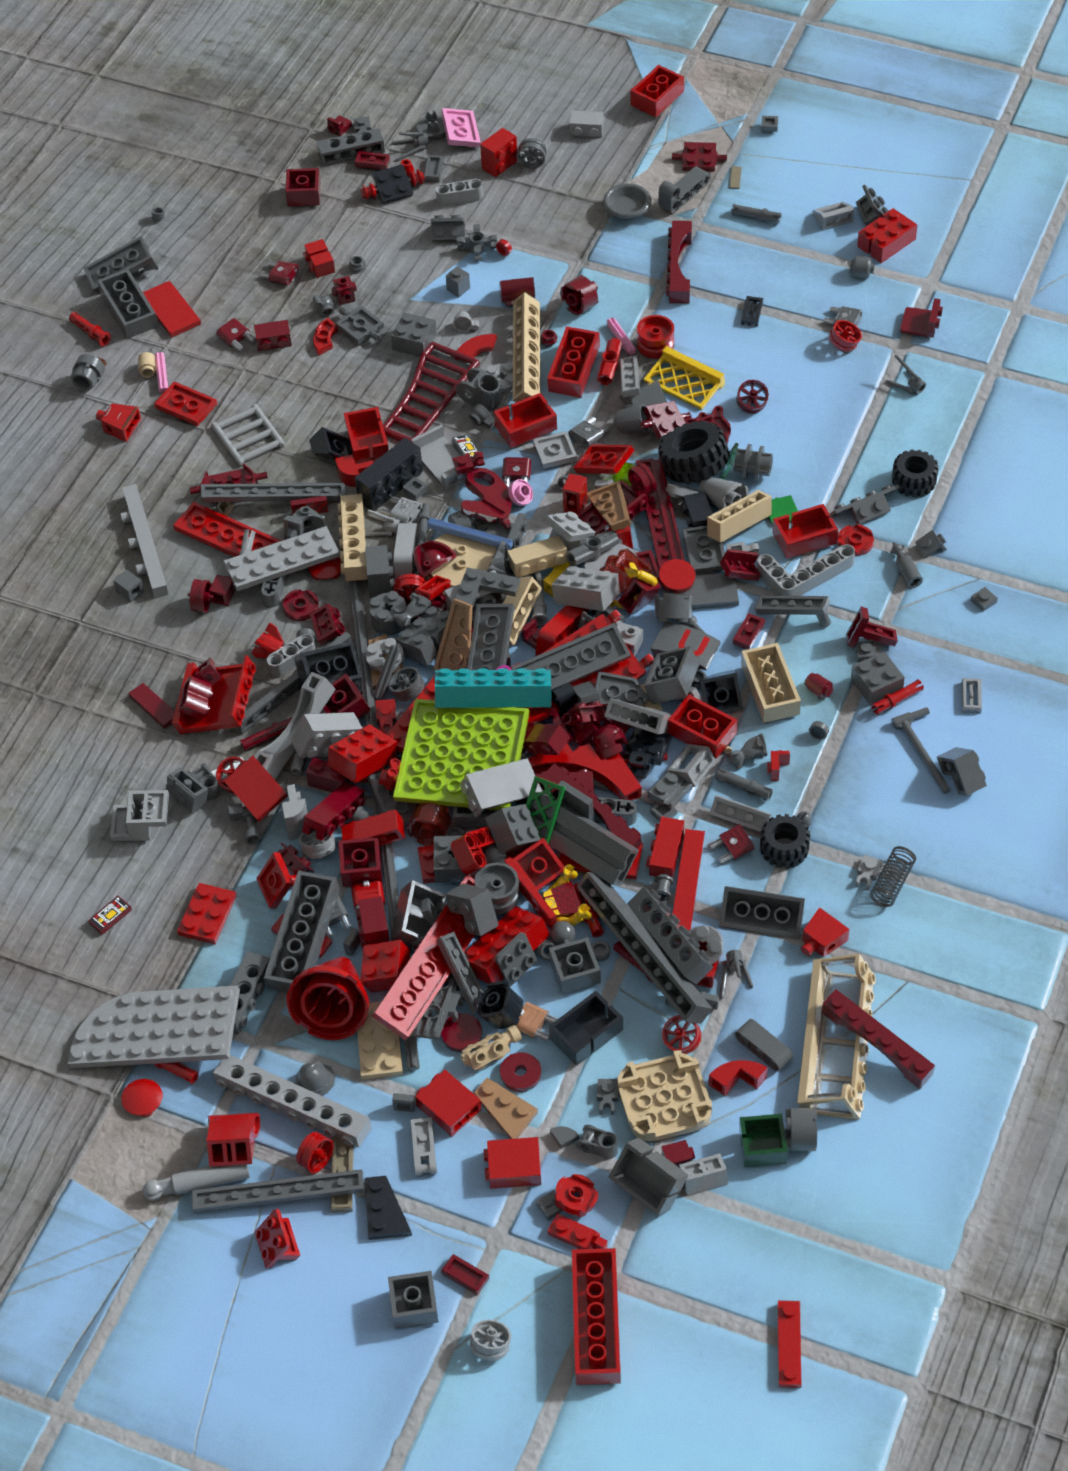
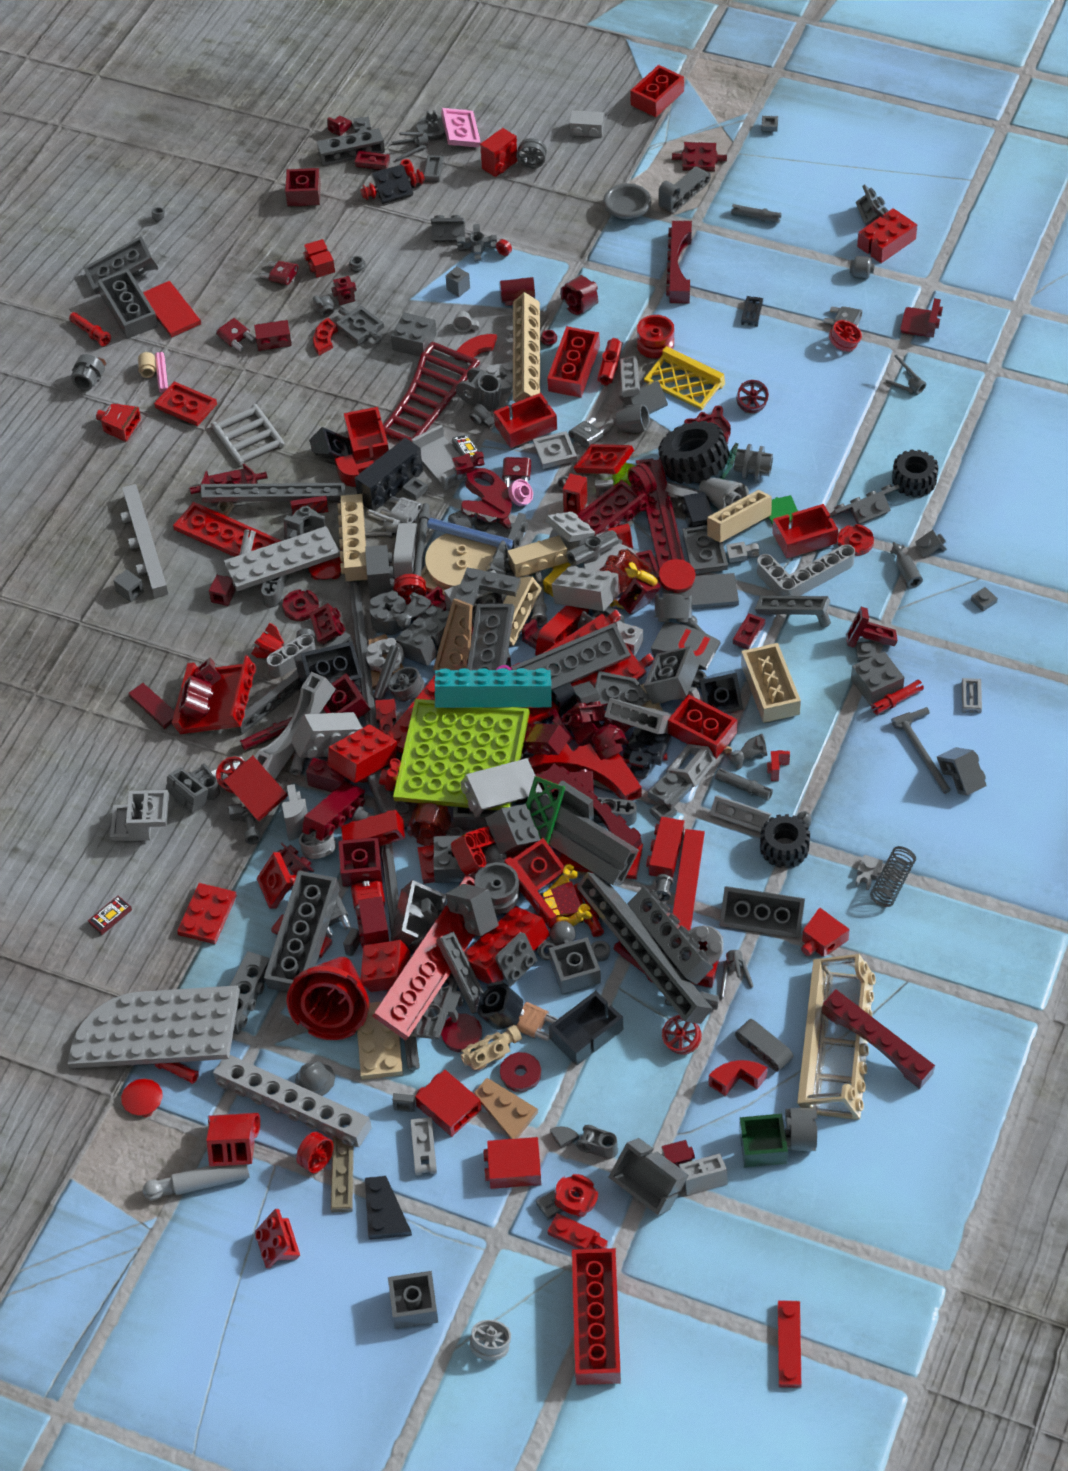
(200, 596): dark red wheel -> none
(278, 1191): dark grey plate -> none
(432, 557): dark red hat -> none
(433, 587): red tile -> none
(459, 192): light grey beam -> none
(465, 1274): dark red tile -> none
(607, 1093): dark grey plate -> none
(611, 505): medium nougat wing -> none
(621, 335): bright pink axle -> none
(663, 418): plate -> none
(664, 1097): tan plate -> none
(735, 177): dark tan window -> none
(735, 842): dark red piece -> none
(740, 565): dark red bracket -> none
(819, 685): dark red brick -> none
(819, 730): tile -> none
(834, 215): light grey tile -> none

